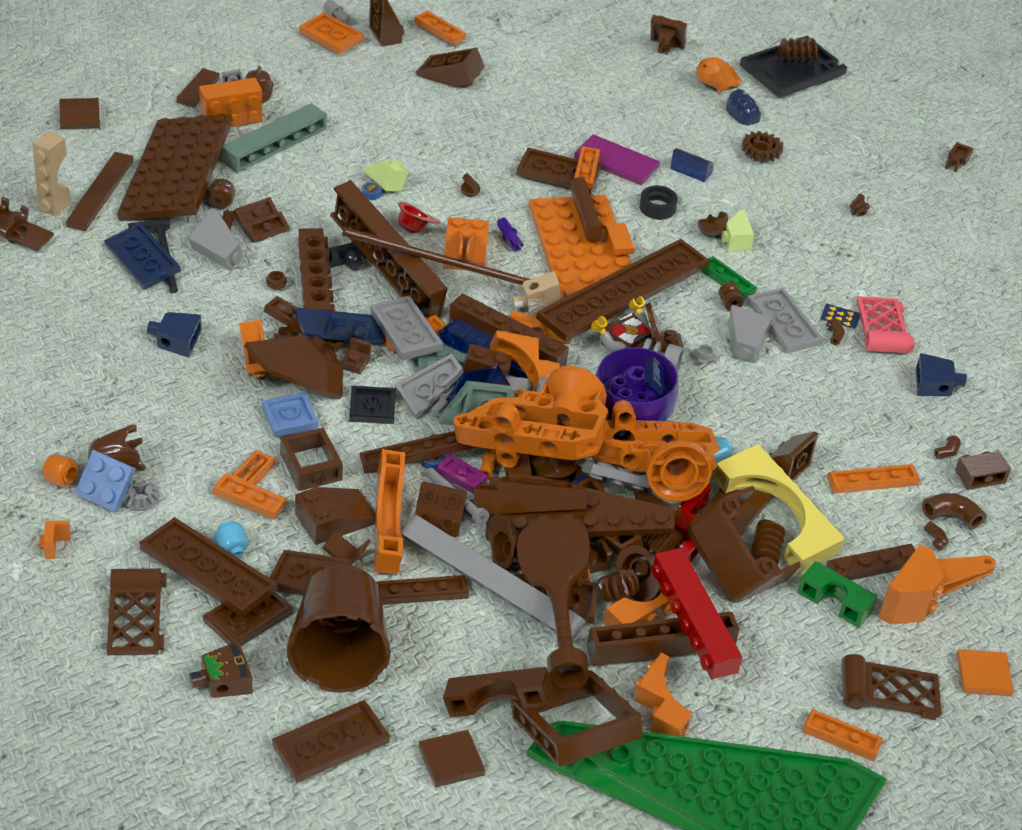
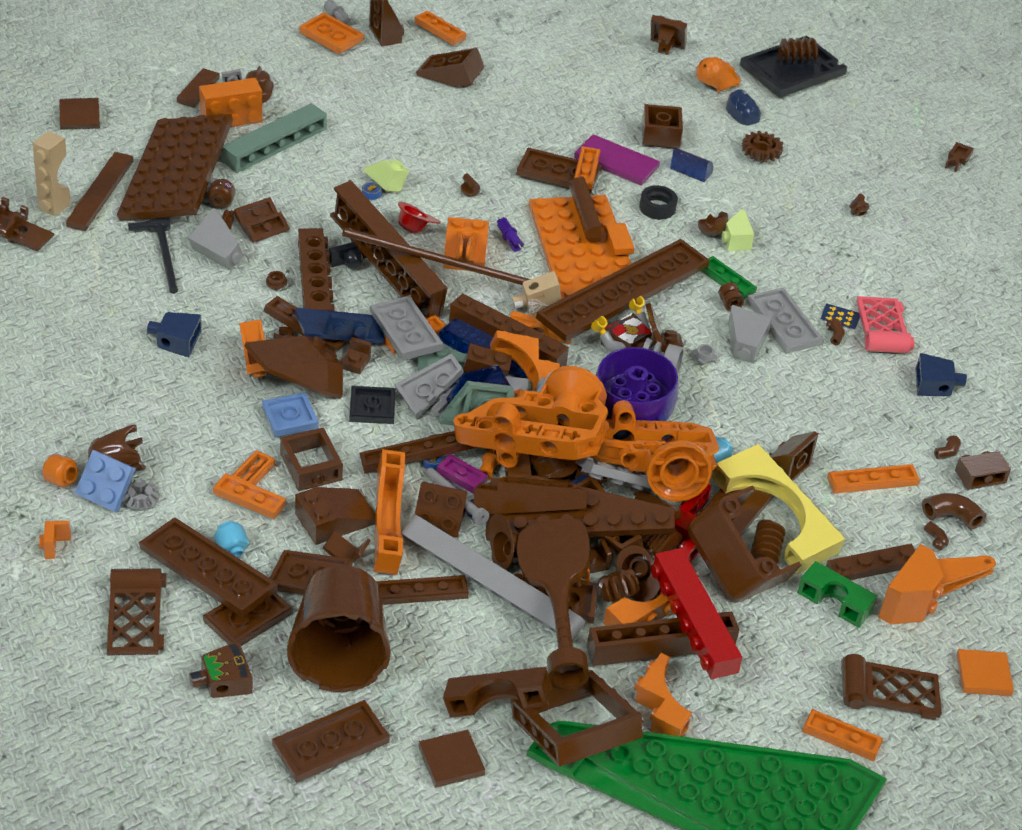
(142, 256): dark blue tile -> none
(654, 375): clear blue tile -> none
(662, 126): none -> reddish brown brick

